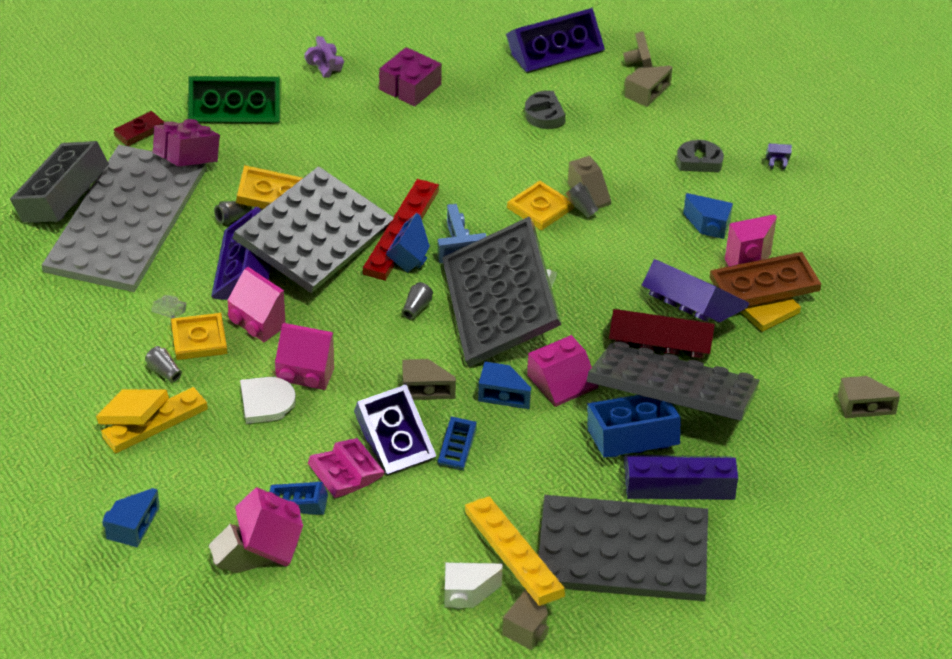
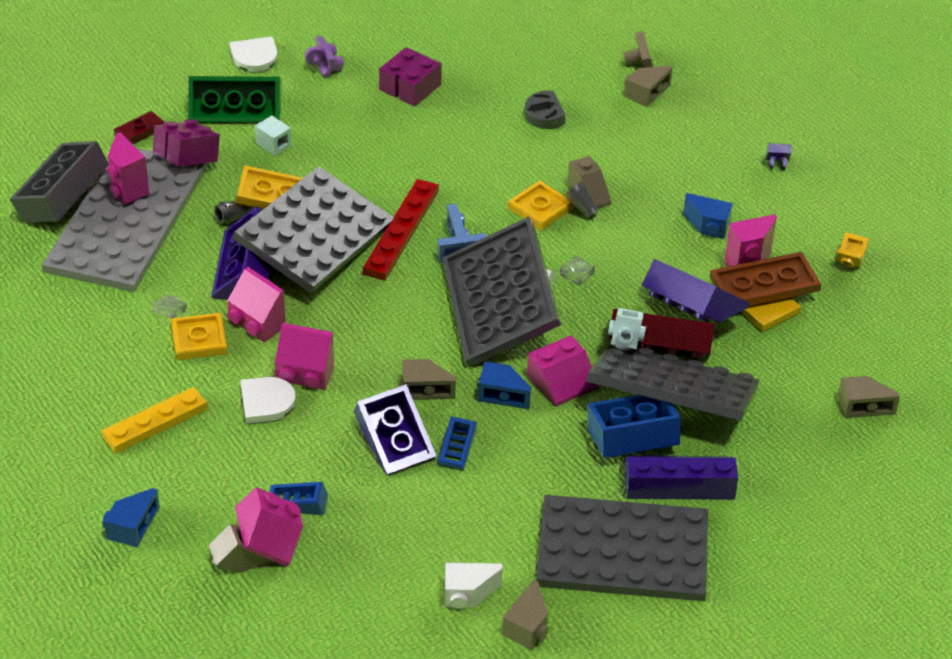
(127, 170): none -> dark pink slope
(132, 406): yellow tile -> none
(162, 363): flat silver cone -> none
(254, 53): none -> white tile
(273, 135): none -> light aqua brick
(346, 467): dark pink slope -> none
(410, 245): blue slope -> none
(418, 298): flat silver cone -> none
(515, 551): yellow plate -> none
(556, 40): dark purple slope -> none
(577, 270): none -> clear plate
(627, 329): none -> light aqua brick
(688, 161): dark grey piece -> none
(852, 250): none -> yellow bracket

